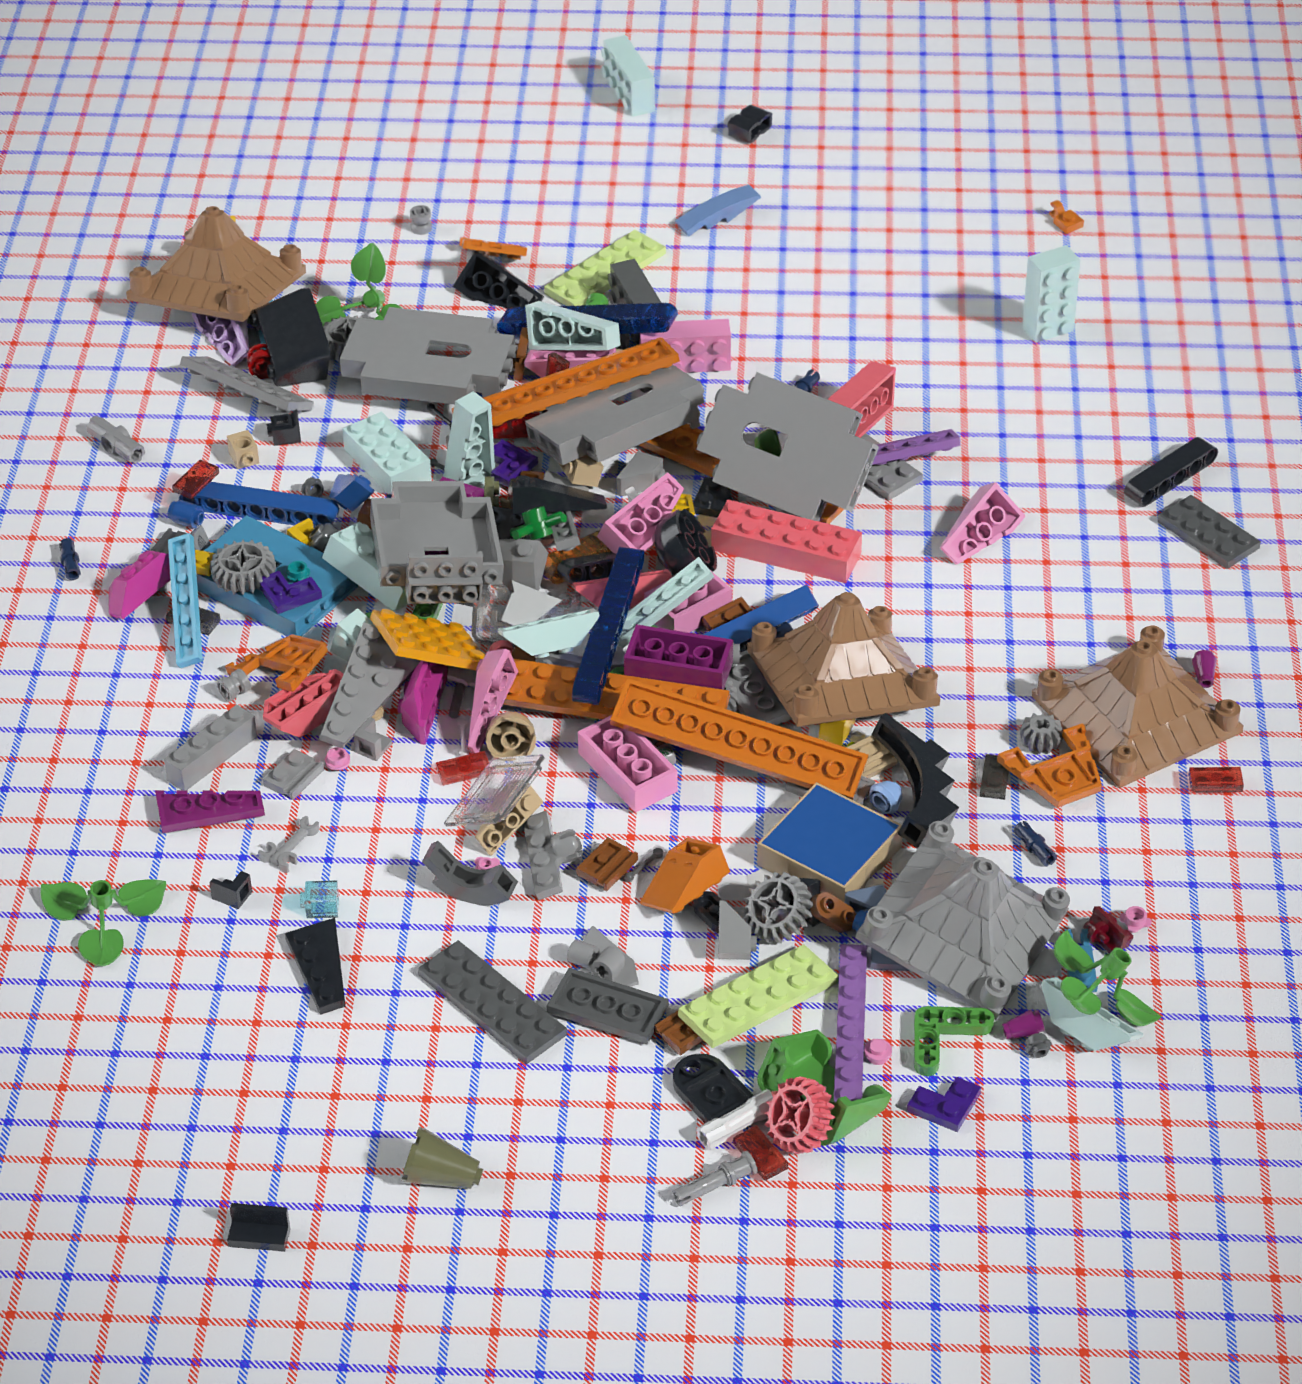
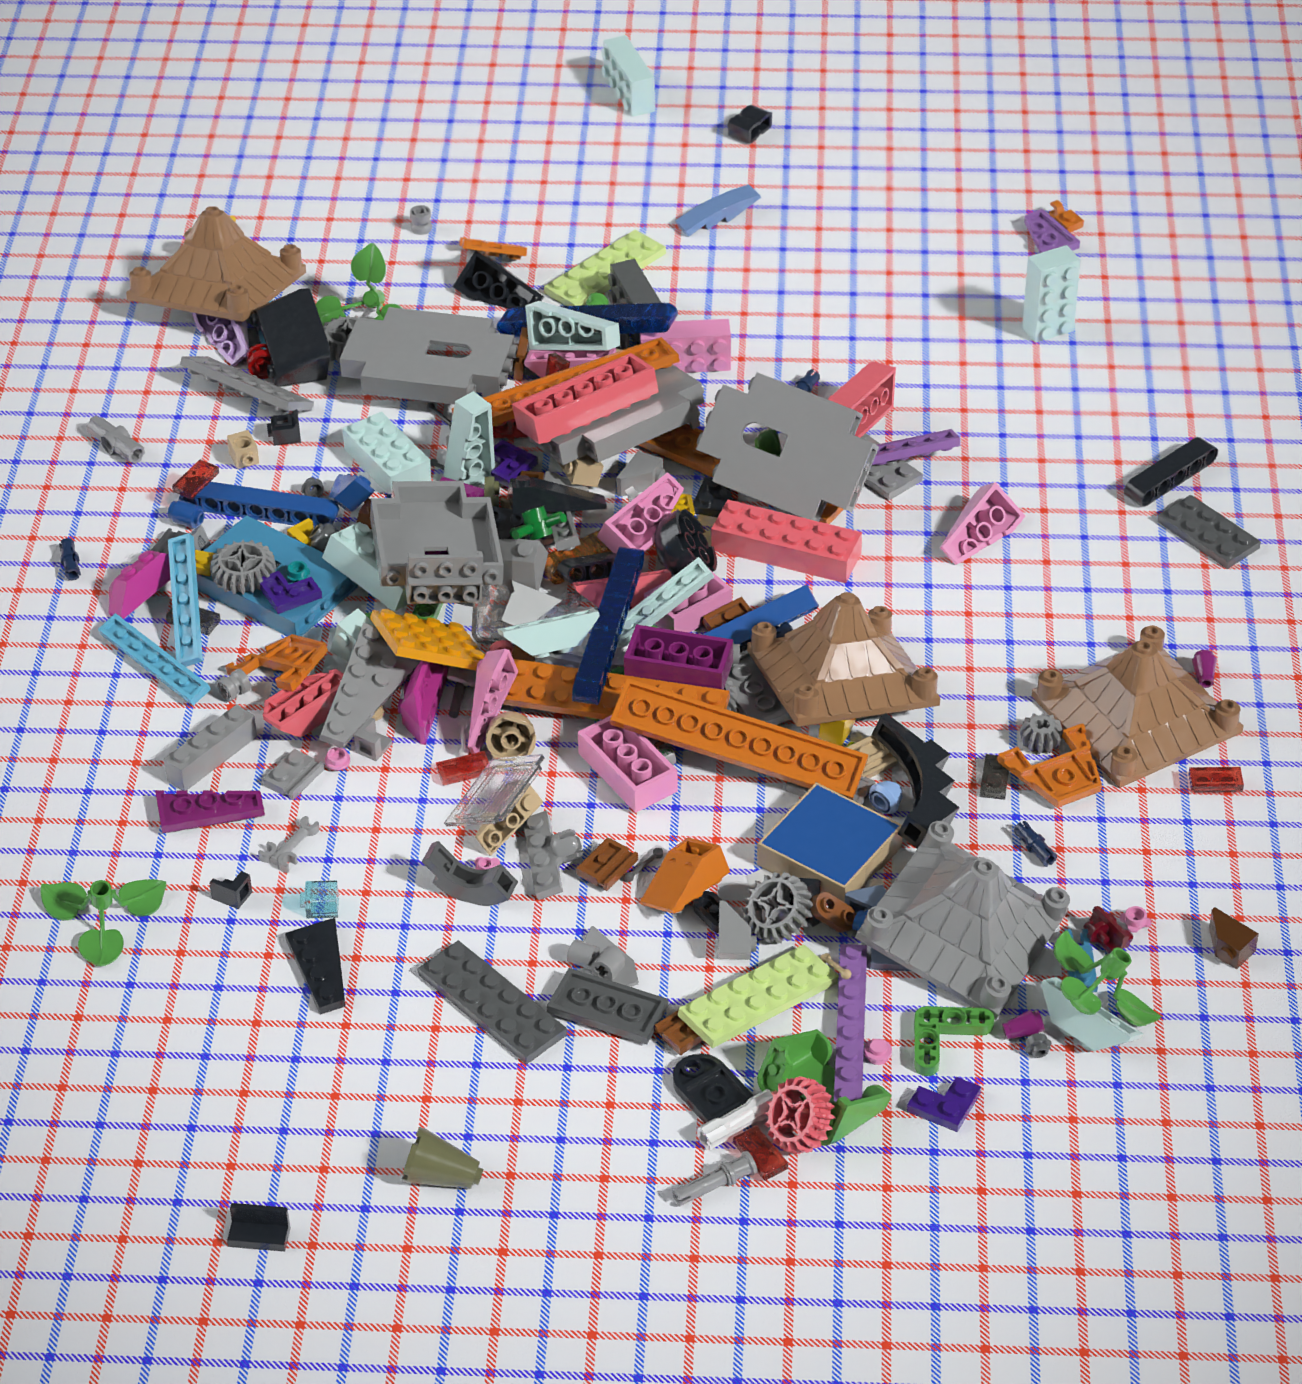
(154, 659): none -> medium azure plate
(585, 398): none -> coral brick
(845, 973): none -> tan hinge
(1048, 232): none -> medium lavender wing
(1231, 939): none -> reddish brown slope

